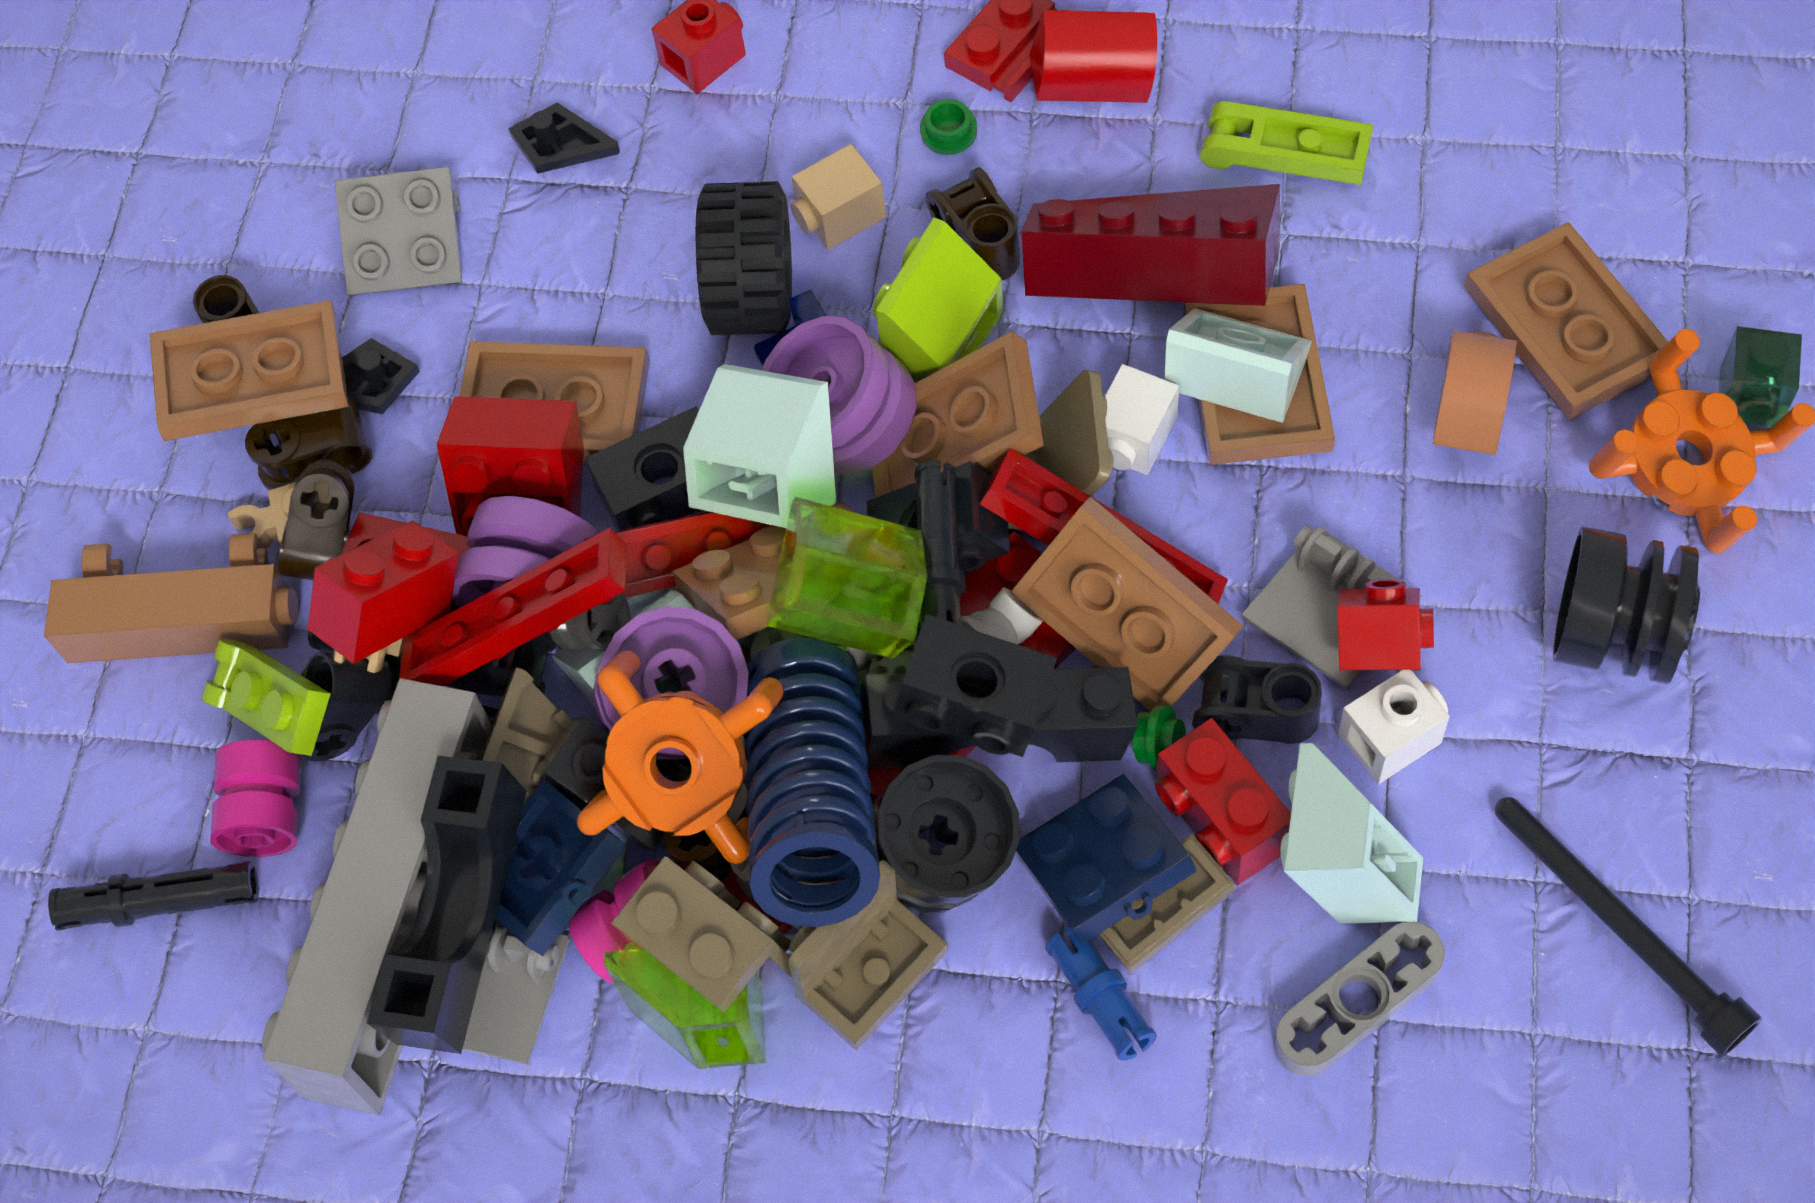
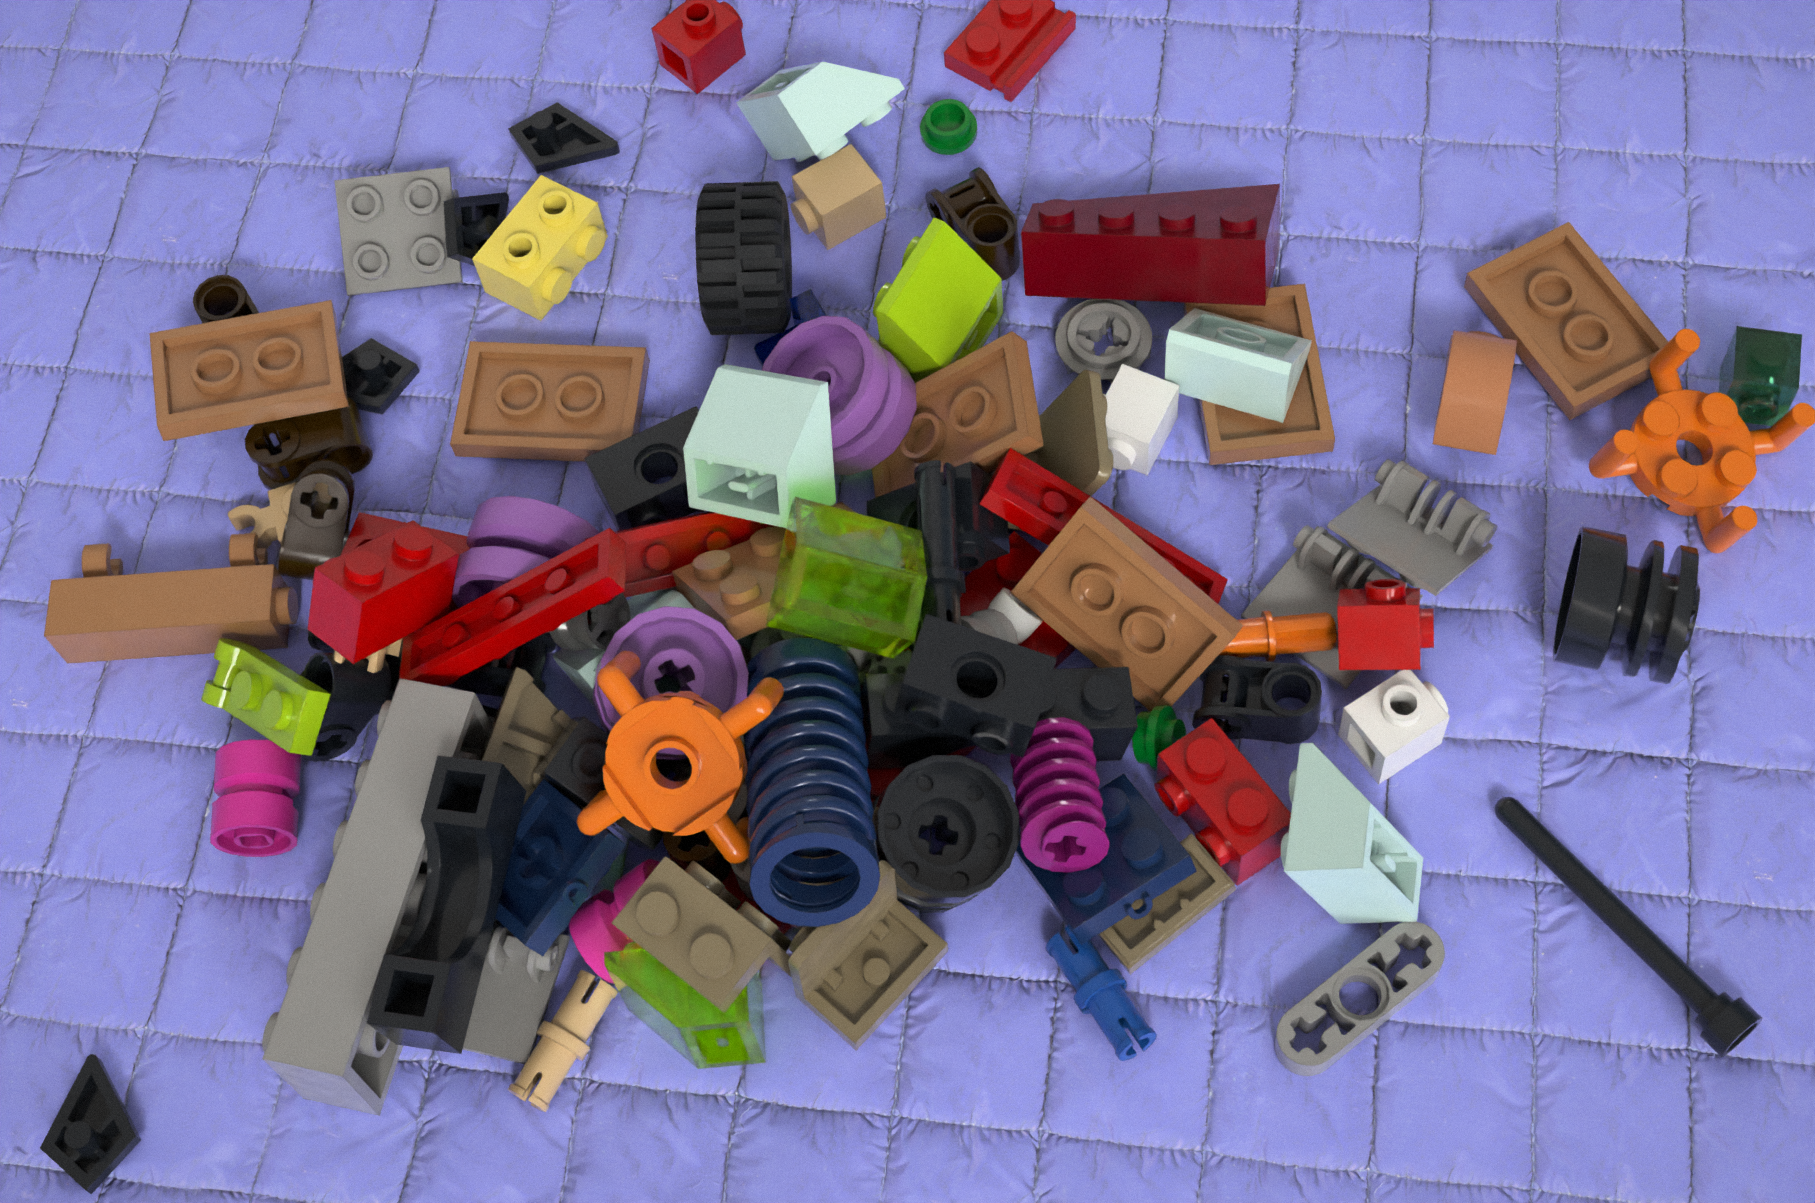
(91, 1128): none -> black piece
(128, 898): black pin -> none
(471, 222): none -> black piece
(510, 451): red slope -> none
(541, 247): none -> light yellow brick
(562, 1040): none -> tan pin
(813, 106): none -> light aqua slope
(1060, 798): none -> magenta piece
(1088, 323): none -> light grey gear
(1094, 56): red brick -> none
(1280, 635): none -> orange axle
(1286, 142): lime plate -> none
(1410, 534): none -> light grey hinge

